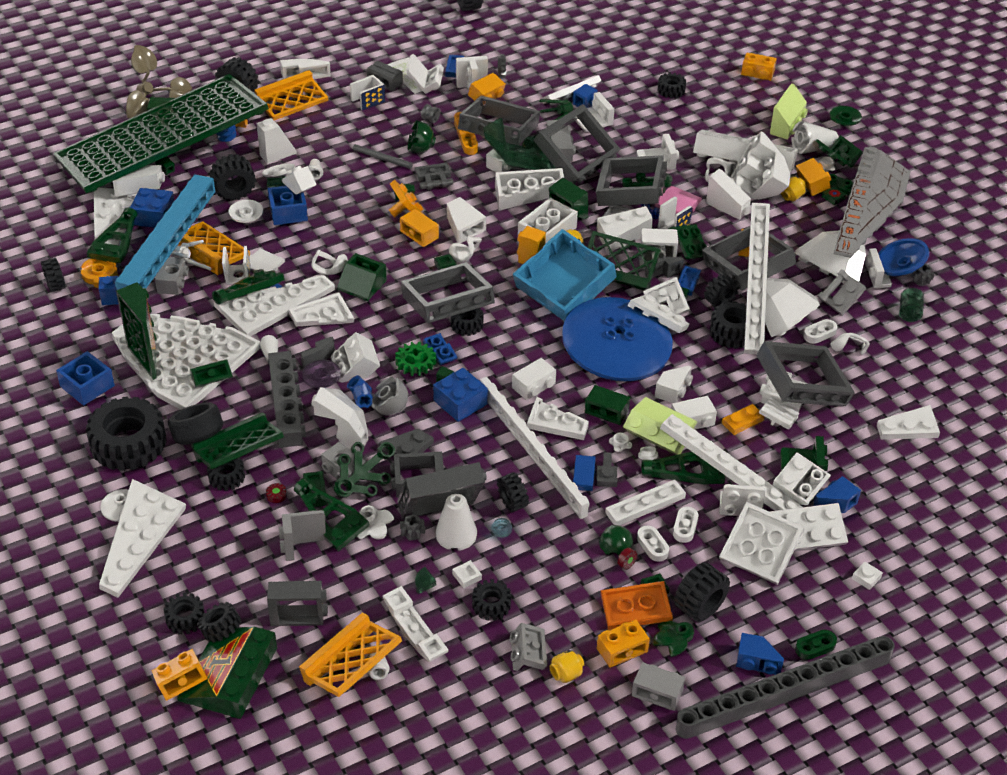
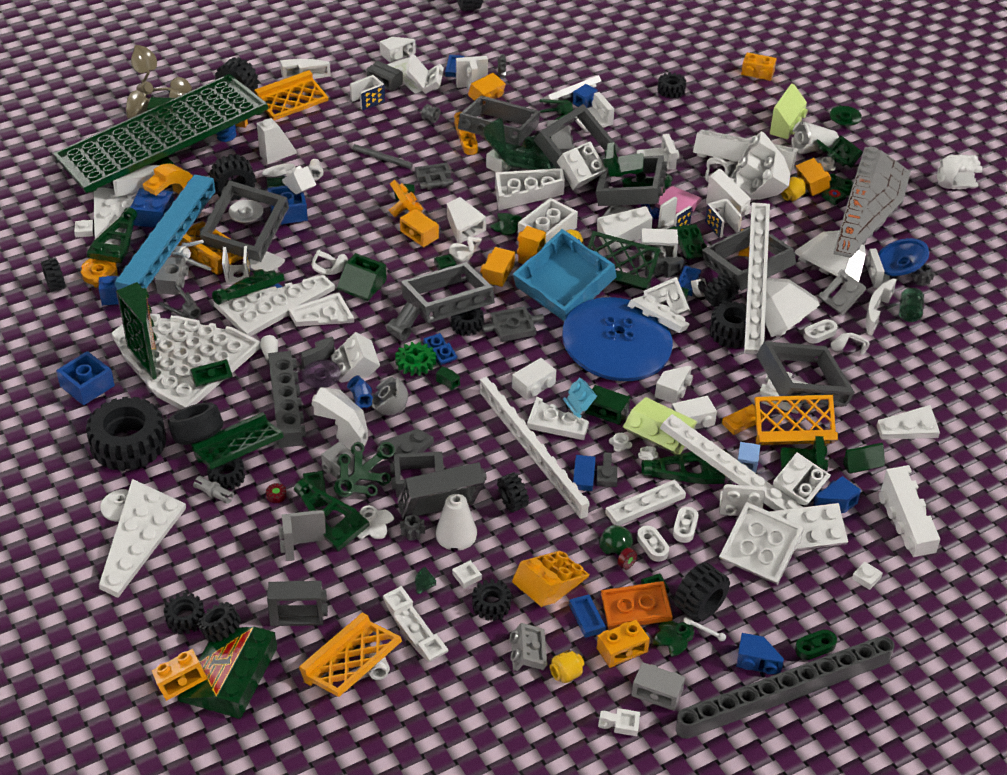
(84, 228): none -> white plate
(165, 176): none -> light orange arch
(190, 309): none -> dark grey plant
(213, 489): none -> light grey pin
(259, 250): none -> dark grey window
(397, 48): none -> white slope
(401, 326): none -> dark grey piece
(421, 138): dark green cylinder -> none
(460, 394): blue brick -> none
(498, 266): none -> light orange brick
(501, 527): clear light blue plate -> none
(507, 223): none -> dark green plate
(513, 323): none -> dark grey plate
(548, 577): none -> light orange slope
(571, 196): dark green slope -> none
(579, 397): none -> medium azure plate
(581, 165): none -> white slope
(587, 616): none -> blue tile
(624, 164): none -> bracket
(624, 721): none -> white plate
(698, 287): none -> white tile
(721, 636): none -> white hinge
(727, 211): none -> white piece
(749, 455): none -> light blue brick
(779, 413): white piece -> none
(794, 437): none -> light orange fence
(864, 458): none -> dark green slope
(882, 294): none -> white slope
(908, 512): none -> white wedge
(958, 171): none -> white piece

